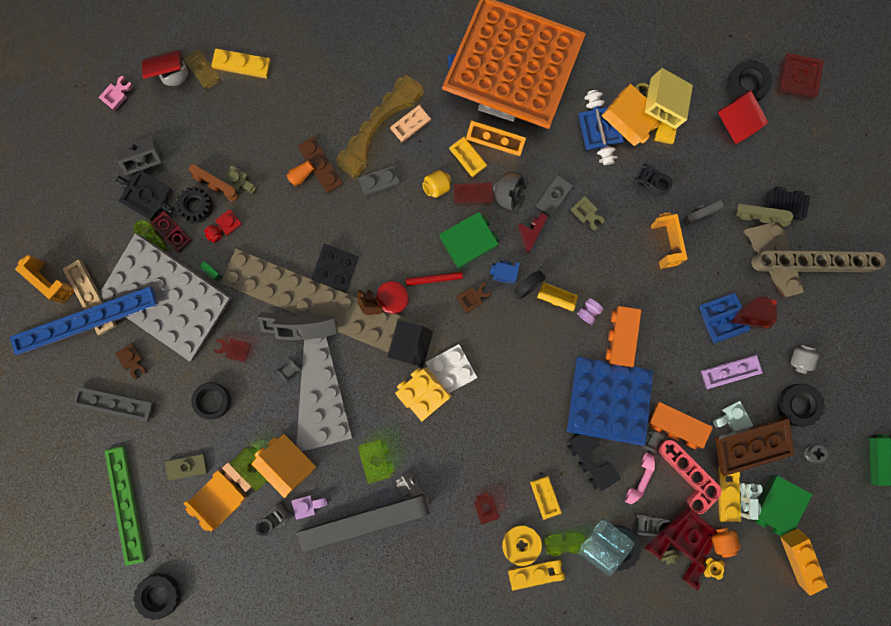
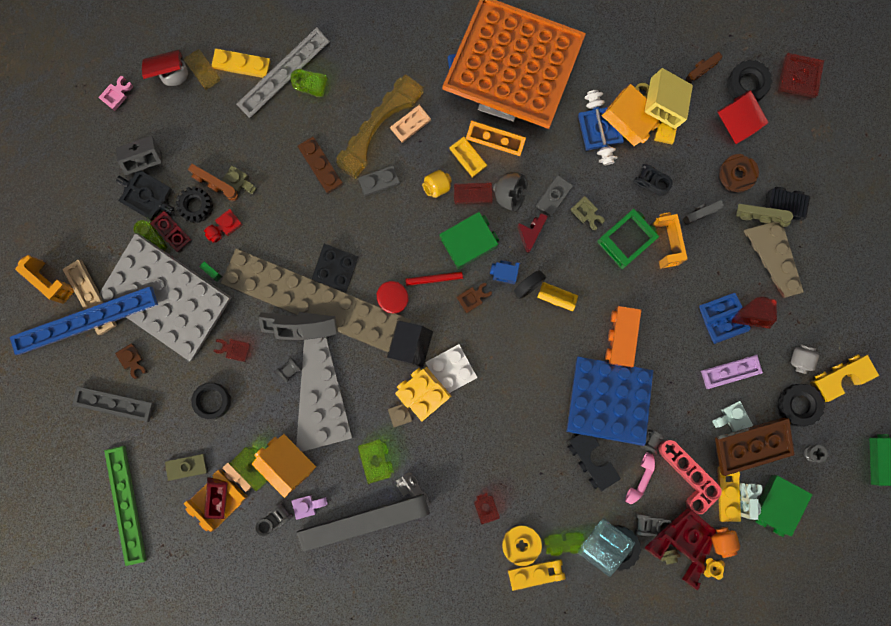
(141, 596): black tyre -> none
(215, 499): none -> dark red slope
(282, 72): none -> light grey tile
(299, 173): orange cone -> none
(311, 82): none -> clear neon green piece
(368, 304): reddish brown plate -> none
(399, 415): none -> dark tan plate
(545, 497): yellow plate -> none
(590, 310): lavender wheel -> none
(612, 249): none -> green window
(679, 426): orange brick -> none
(703, 67): none -> reddish brown plate
(742, 163): none -> reddish brown plate
(804, 561): light orange brick -> none
(826, 259): dark tan beam -> none
(858, 368): none -> yellow arch

